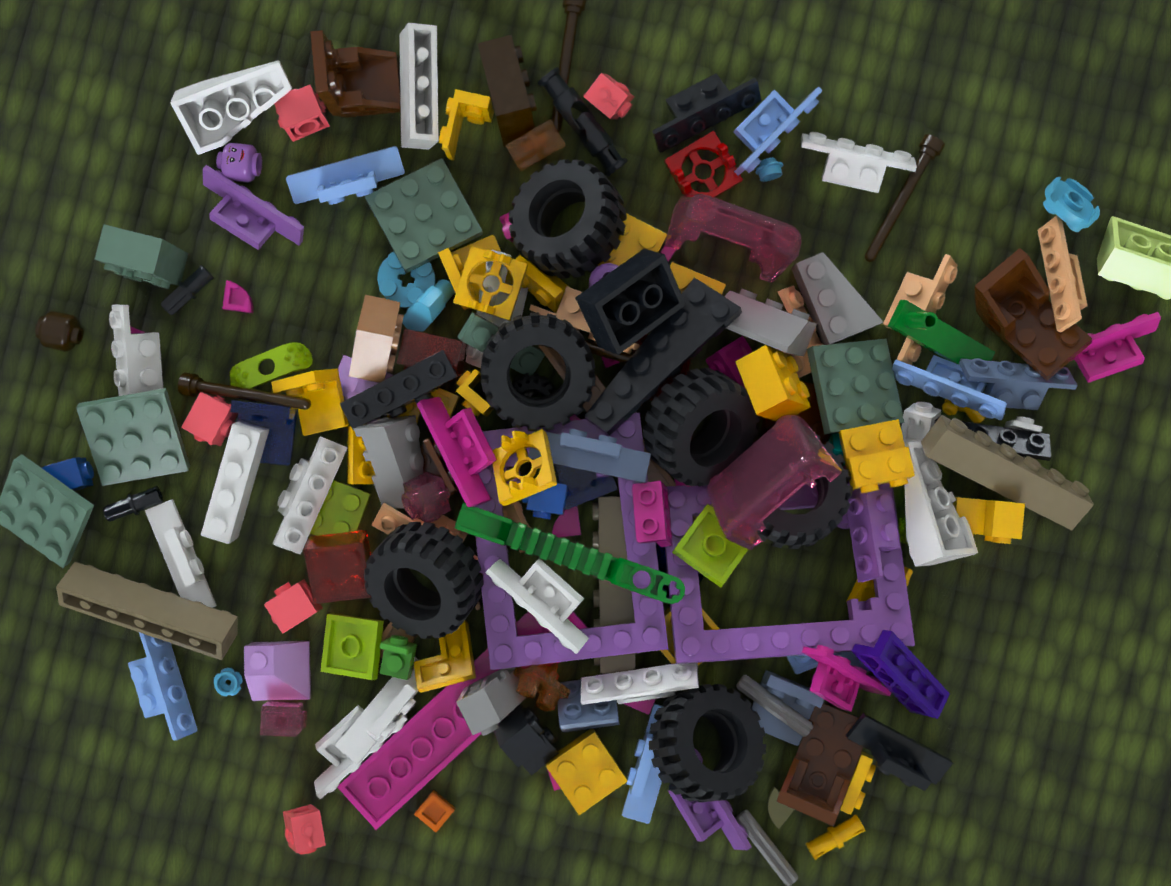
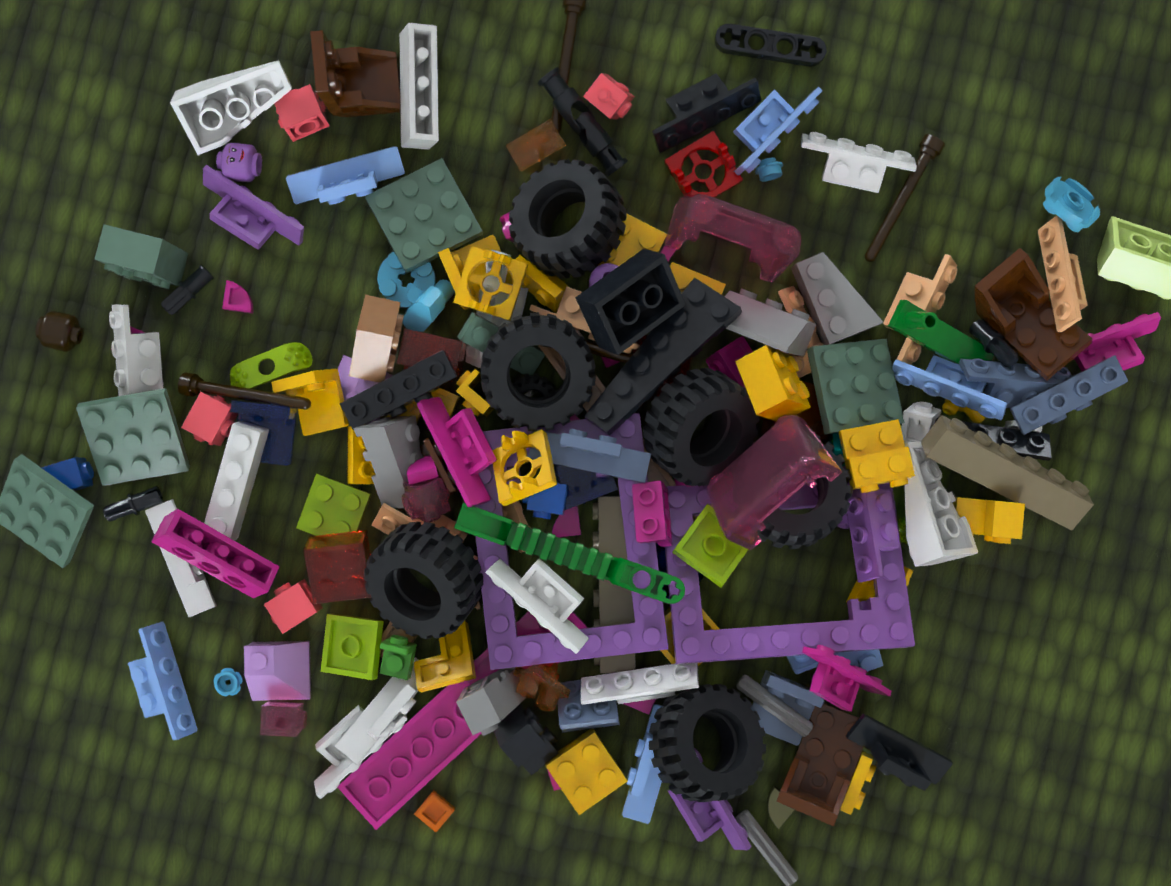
(147, 610): dark tan brick -> none
(215, 553): none -> dark pink brick
(304, 829): coral head -> none
(307, 493): white bracket -> none
(422, 470): none -> dark pink tile
(463, 104): yellow bracket -> none
(508, 87): dark brown wedge -> none
(770, 40): none -> black beam
(835, 837): yellow pin -> none
(903, 675): dark purple fence -> none
(994, 343): none -> black axle
(1069, 395): none -> sand blue bracket

